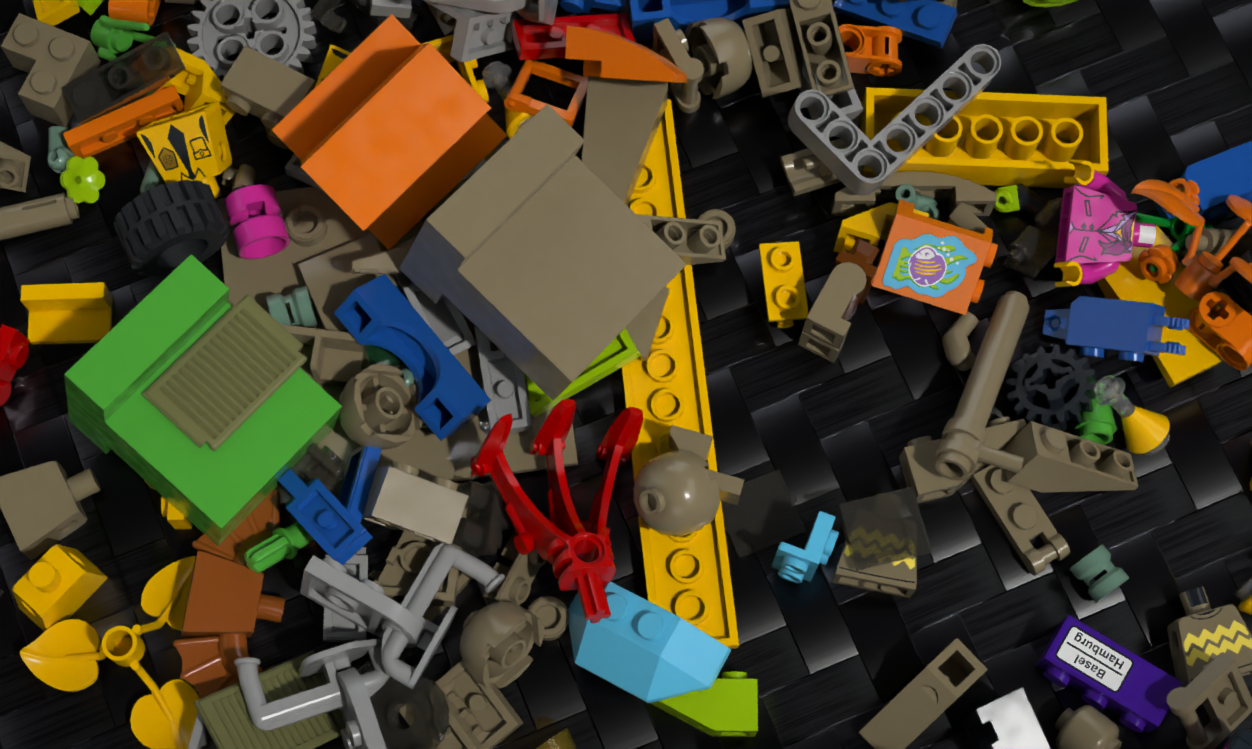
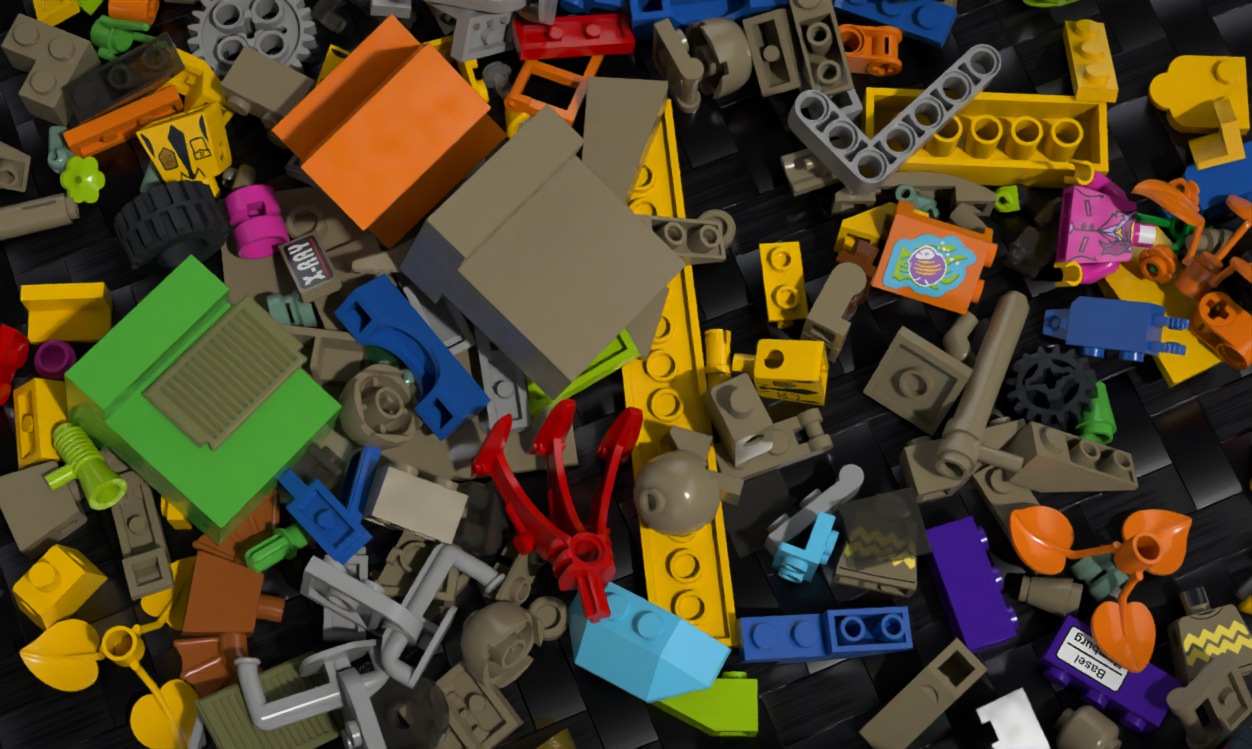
(38, 411): none -> yellow panel
(54, 359): none -> dark pink plate
(84, 462): none -> lime piece
(140, 534): none -> dark tan slope
(310, 267): none -> tile
(618, 58): orange brick -> none
(718, 365): none -> yellow pin
(738, 417): none -> dark tan torso
(785, 447): none -> dark tan plate
(787, 370): none -> yellow torso
(792, 529): none -> light grey plate
(824, 635): none -> blue slope
(918, 380): none -> dark tan bracket
(969, 586): none -> dark purple brick
(1052, 595): none -> dark tan cone
(1090, 61): none -> yellow plate
(1143, 429): piece -> none
(1151, 543): none -> orange plant
(1194, 84): none -> yellow plate
(1221, 146): none -> yellow panel

